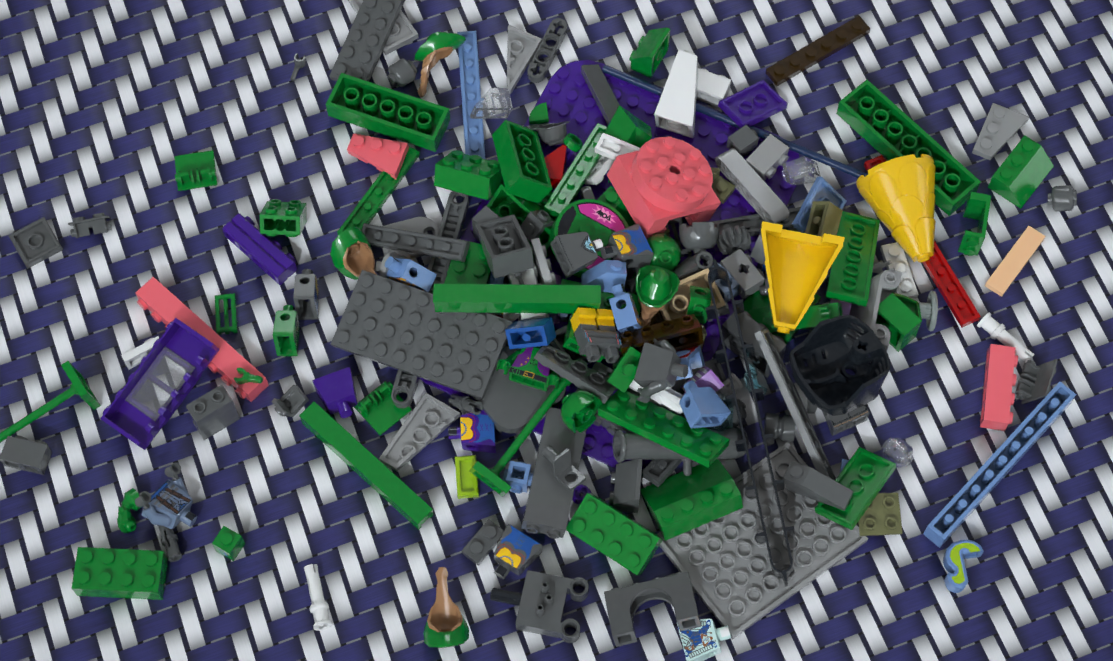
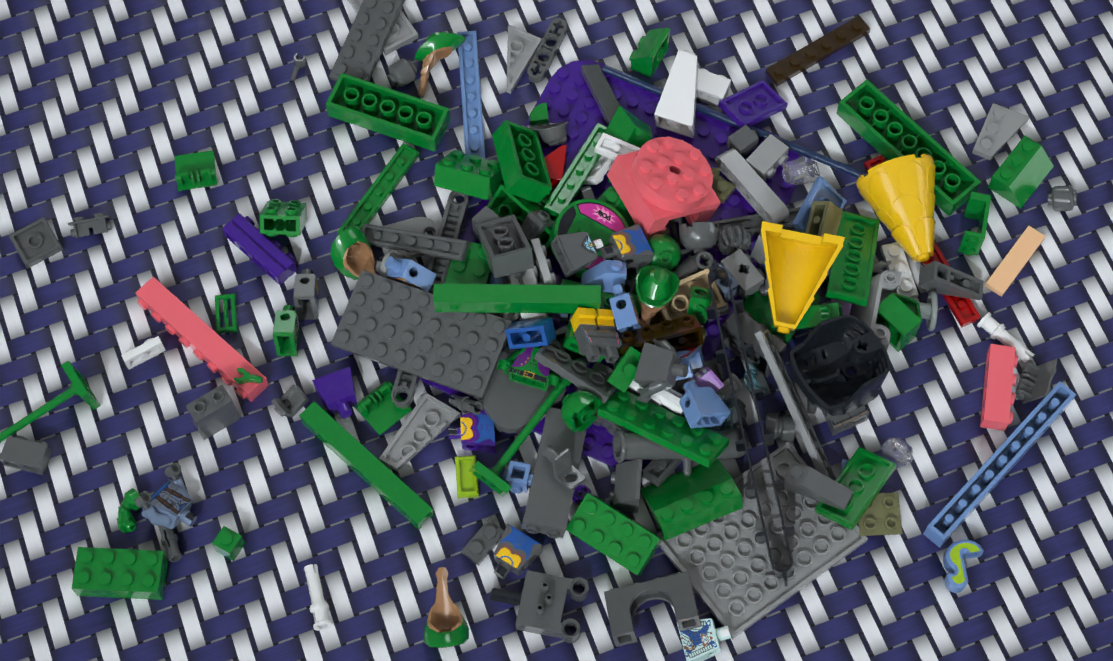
(160, 383): dark purple window -> none
(381, 153): coral wing -> none
(493, 105): clear slope -> none
(572, 142): green tile -> none
(950, 281): none -> dark grey slope

